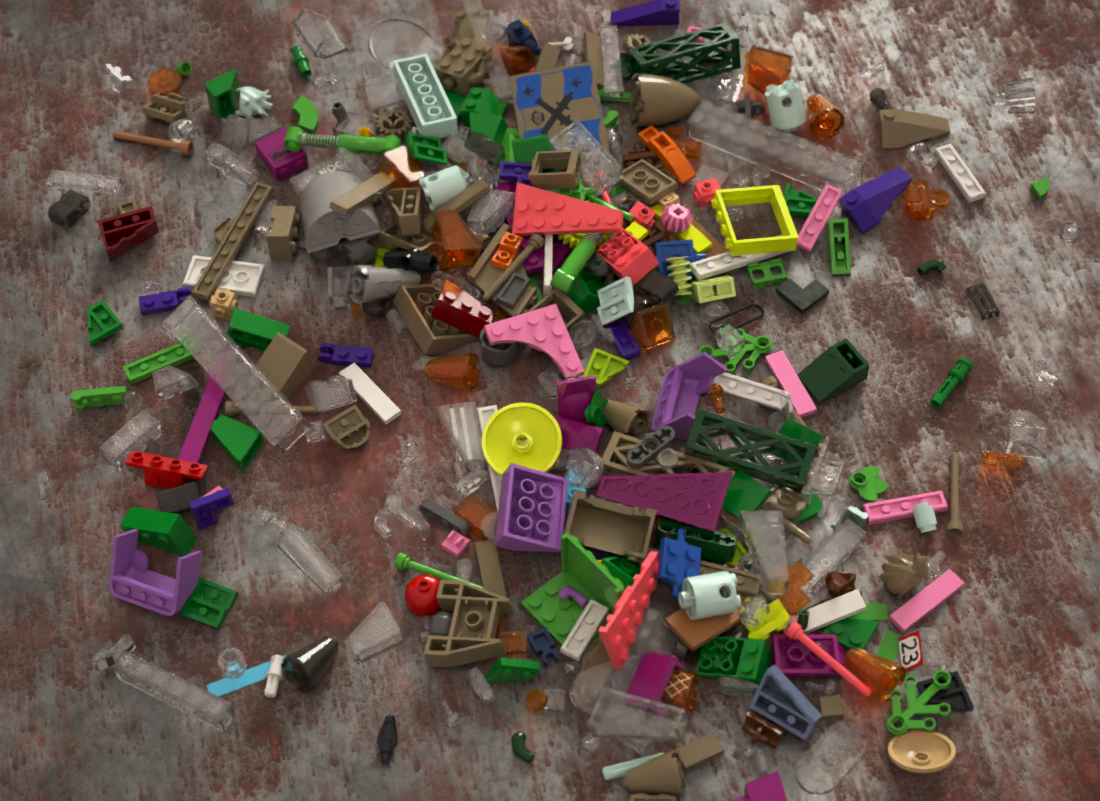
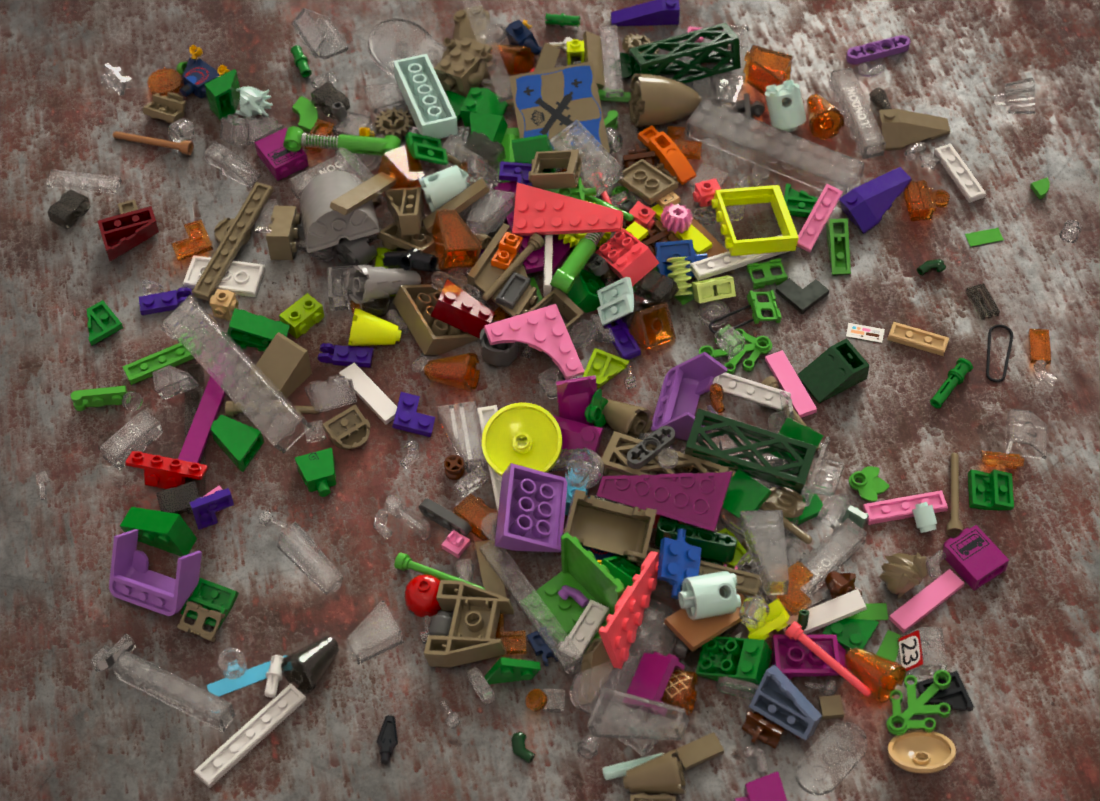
(196, 243): none -> clear orange plate
(199, 73): none -> dark blue torso
(203, 614): none -> dark tan piece
(250, 735): none -> white tile
(302, 315): none -> lime brick
(317, 471): none -> green torso
(322, 128): none -> clear orange plate
(325, 97): none -> clear smoke brick
(372, 330): none -> neon yellow cone
(409, 420): none -> dark purple plate
(452, 462): none -> reddish brown wheel
(532, 605): none -> clear tile
(562, 19): none -> green pin
(575, 48): none -> neon yellow window
(758, 306): none -> bright green piece
(857, 113): none -> clear brick
(859, 55): none -> medium lavender beam
(865, 332): none -> white sticker
(918, 338): none -> tan tile
(975, 557): none -> magenta brick
(984, 237): none -> bright green sticker
(990, 490): none -> green slope
(1008, 352): none -> black piece
(1039, 345): none -> clear orange tile

